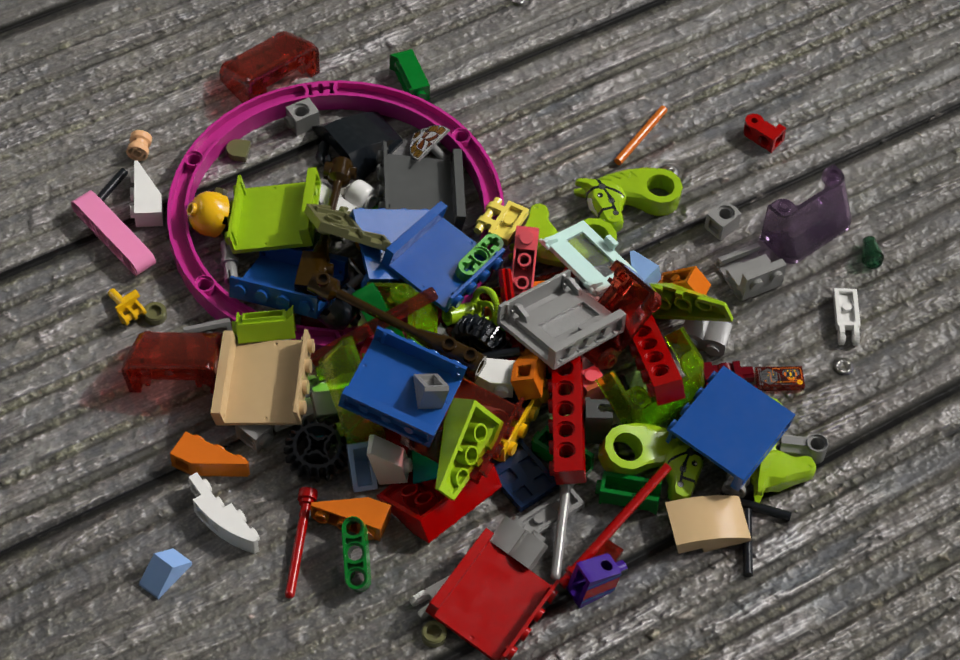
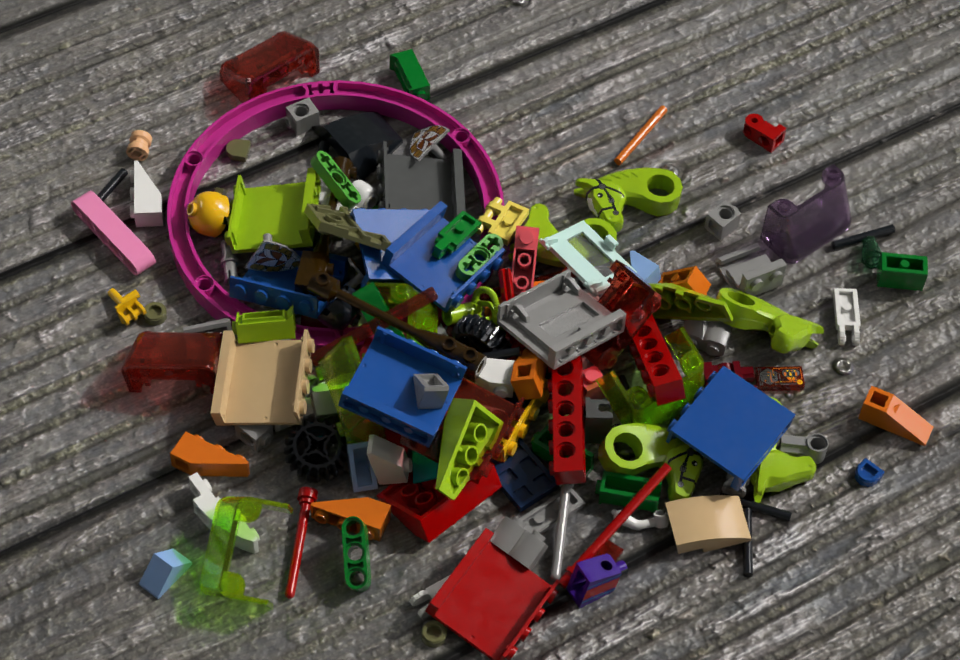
(215, 575): none -> clear neon green windscreen
(273, 257): none -> shield
(343, 189): none -> bright green beam
(455, 234): none -> green hinge
(660, 521): none -> white piece
(786, 331): none -> lime animal
(854, 239): none -> black bar
(868, 473): none -> blue tile
(893, 415): none -> orange slope
(902, 271): none -> green brick

